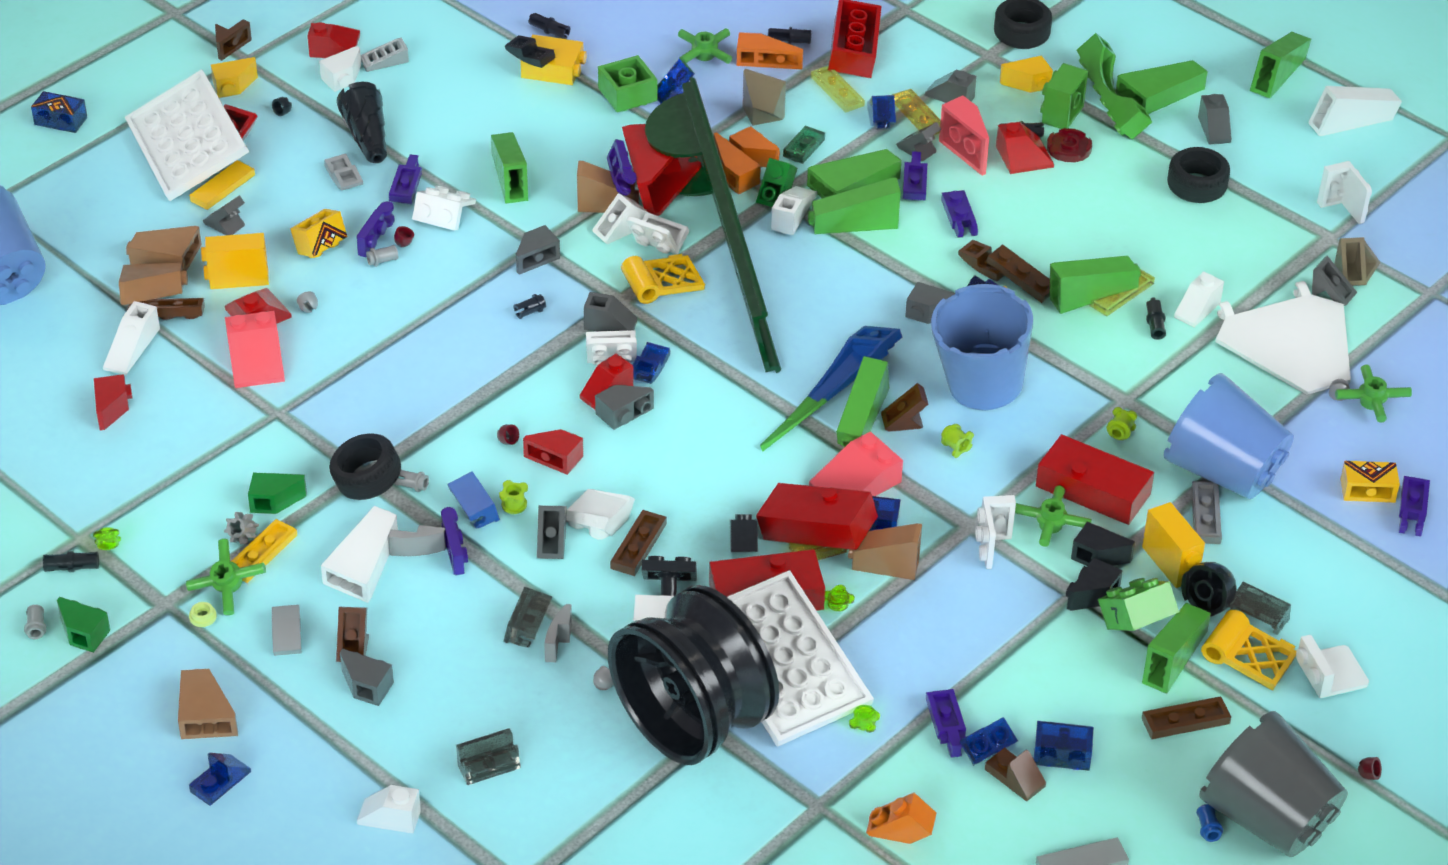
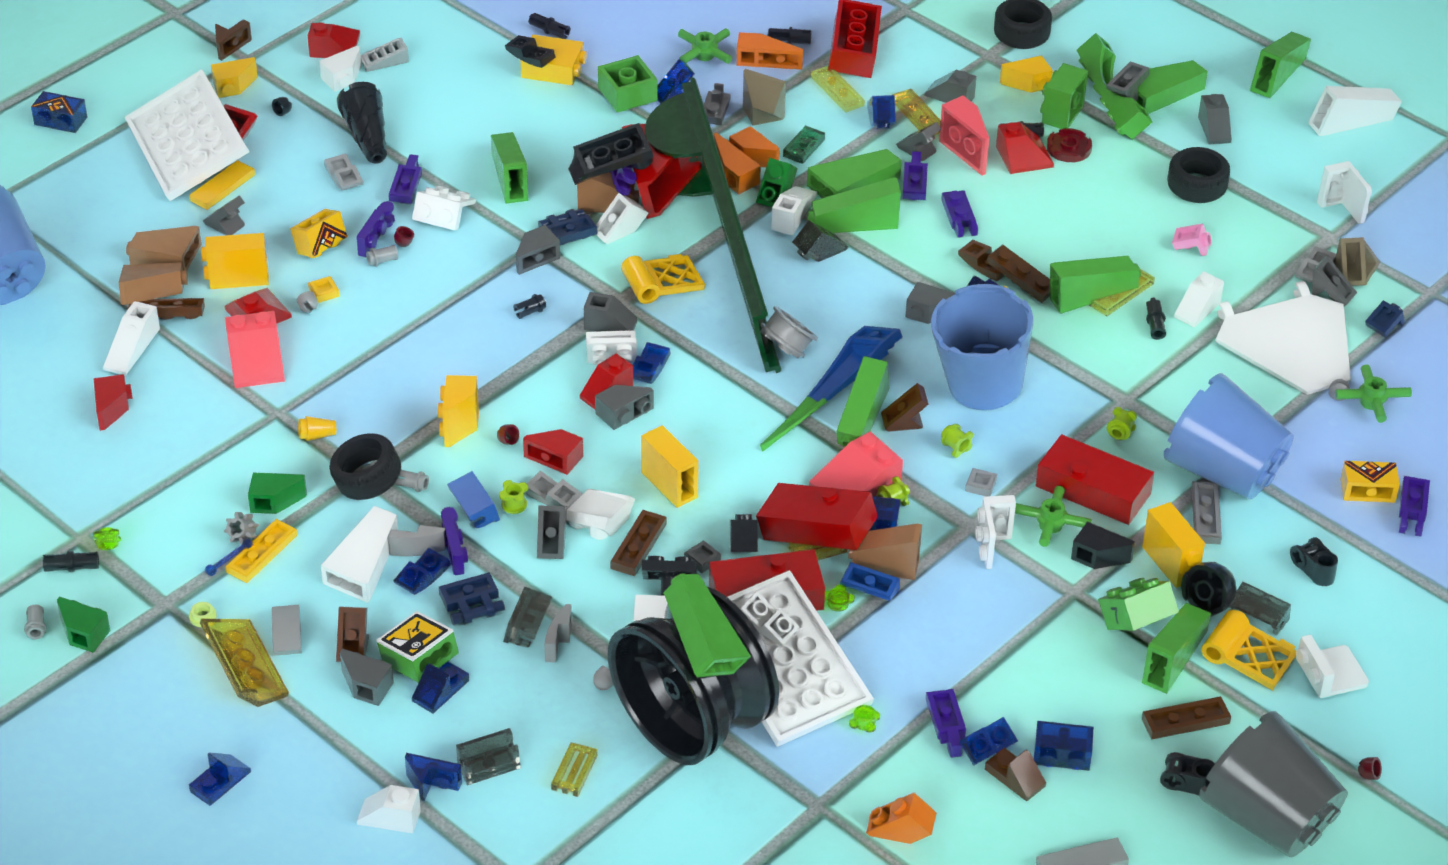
(203, 707): medium nougat slope -> none
(212, 569): none -> clear blue hinge
(226, 576): bright green bar -> none
(245, 660): none -> clear yellow slope
(315, 428): none -> yellow cone
(324, 289): none -> yellow tile
(416, 644): none -> piece
(423, 573): none -> clear blue slope
(428, 771): none -> clear blue slope
(439, 685): none -> clear blue slope
(458, 408): none -> yellow slope
(471, 592): none -> dark blue plate
(550, 492): none -> light grey slope
(568, 786): none -> clear yellow tile
(570, 226): none -> dark blue plate
(611, 153): none -> black slope
(658, 232): white bracket -> none
(669, 466): none -> yellow brick
(703, 554): none -> dark grey tile
(703, 628): none -> bright green slope
(716, 104): none -> flat silver plate
(769, 622): none -> white slope
(788, 332): none -> light grey wheel
(818, 242): none -> clear smoke slope
(870, 581): none -> blue slope
(896, 490): none -> lime brick
(981, 482): none -> light grey tile
(1092, 585): black slope -> none
(1128, 80): none -> flat silver slope
(1189, 773): none -> black piece
(1192, 236): none -> bright pink bracket
(1210, 828): blue pin -> none
(1305, 271): none -> light grey slope
(1315, 561): none -> black piece
(1385, 318): none -> dark blue bracket

